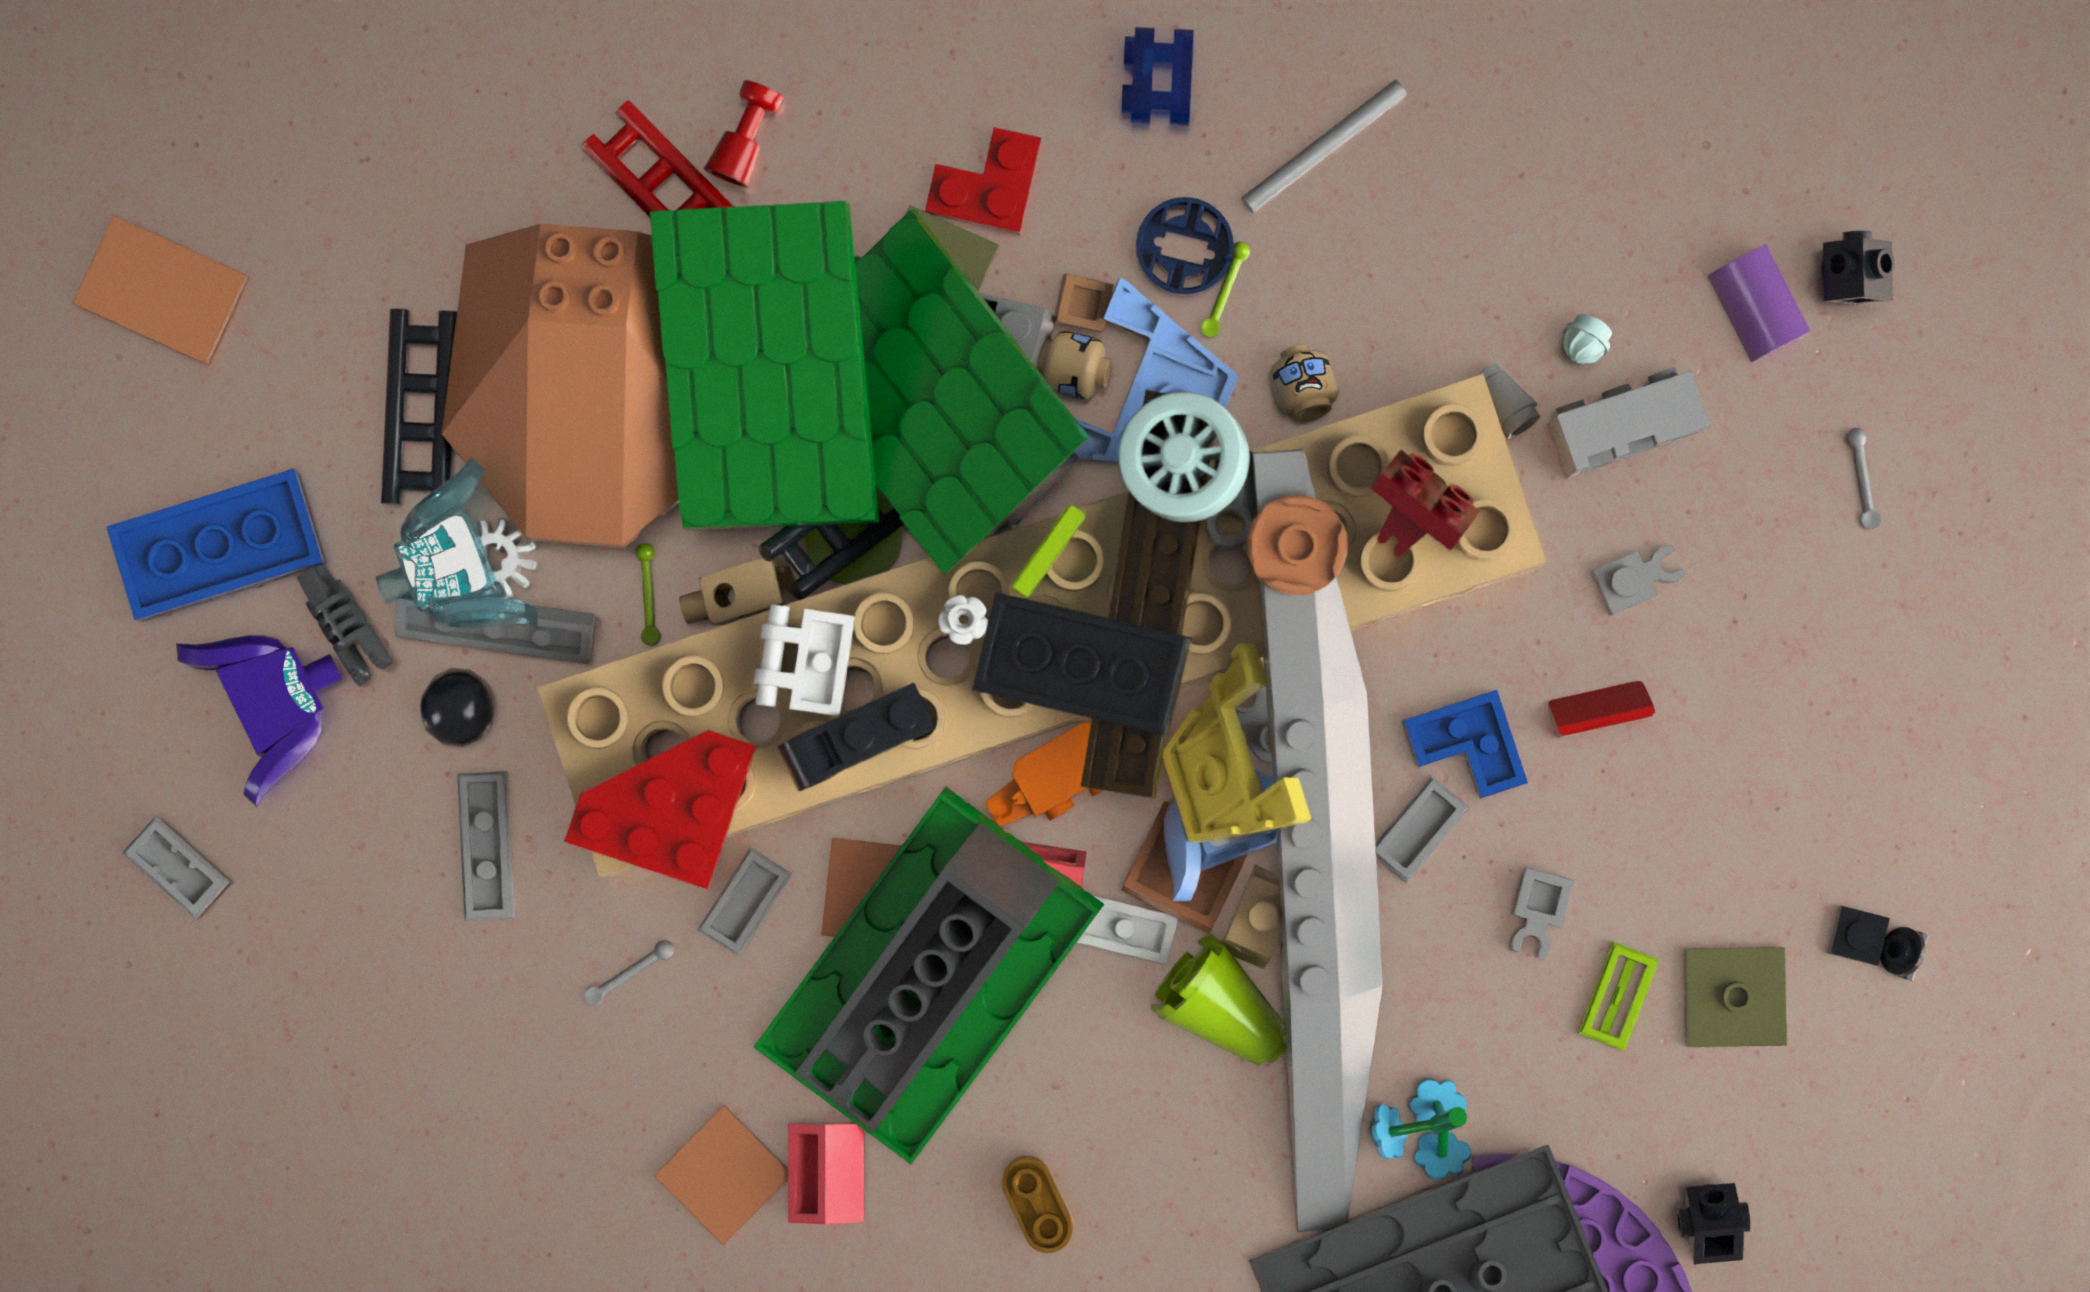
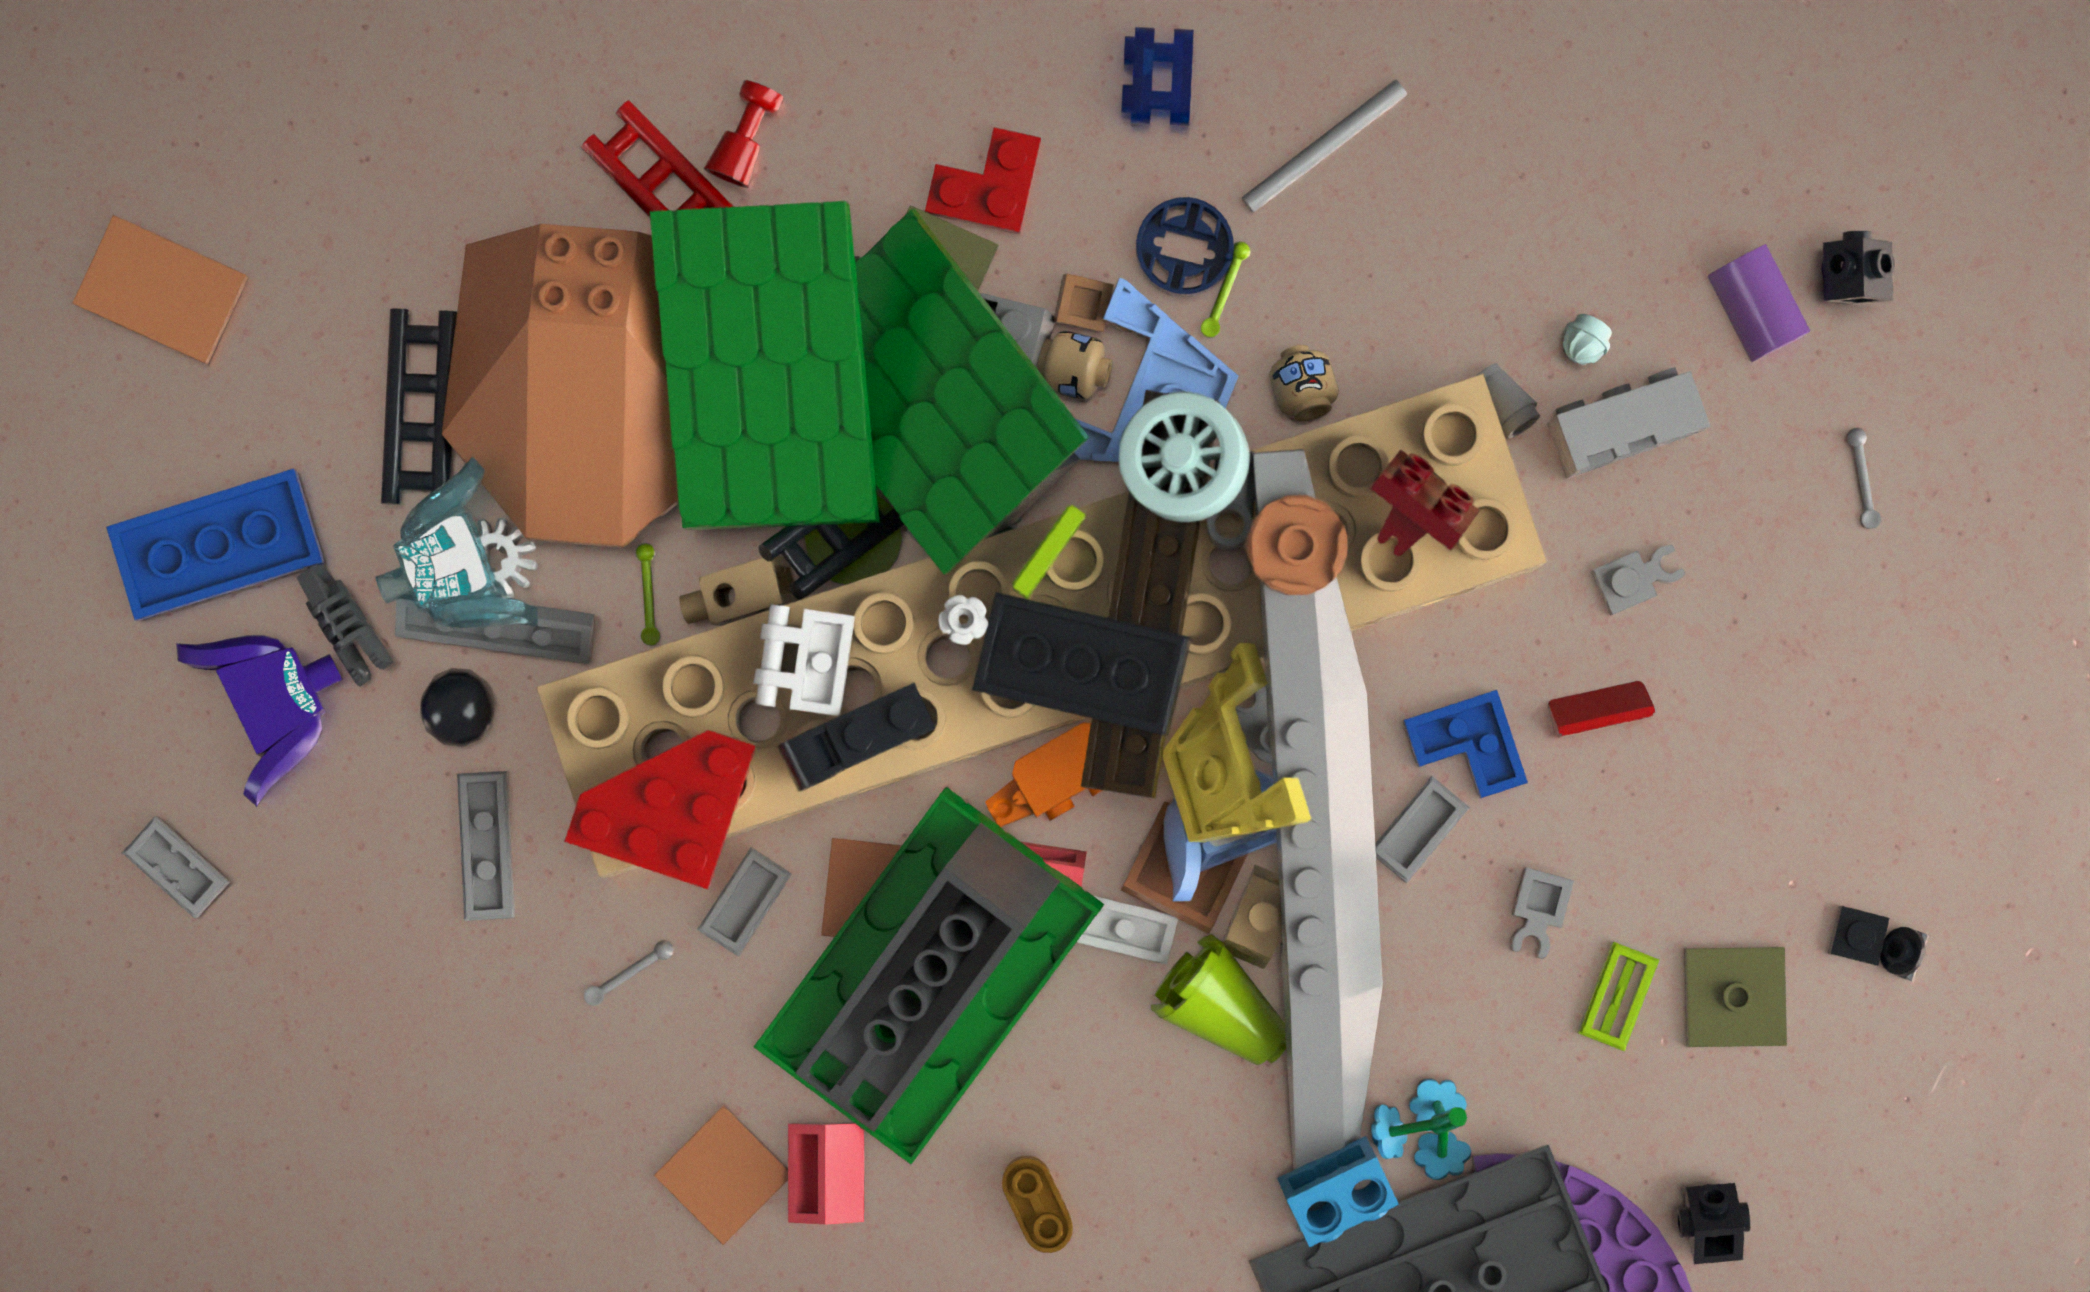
(1333, 1181): none -> dark azure brick

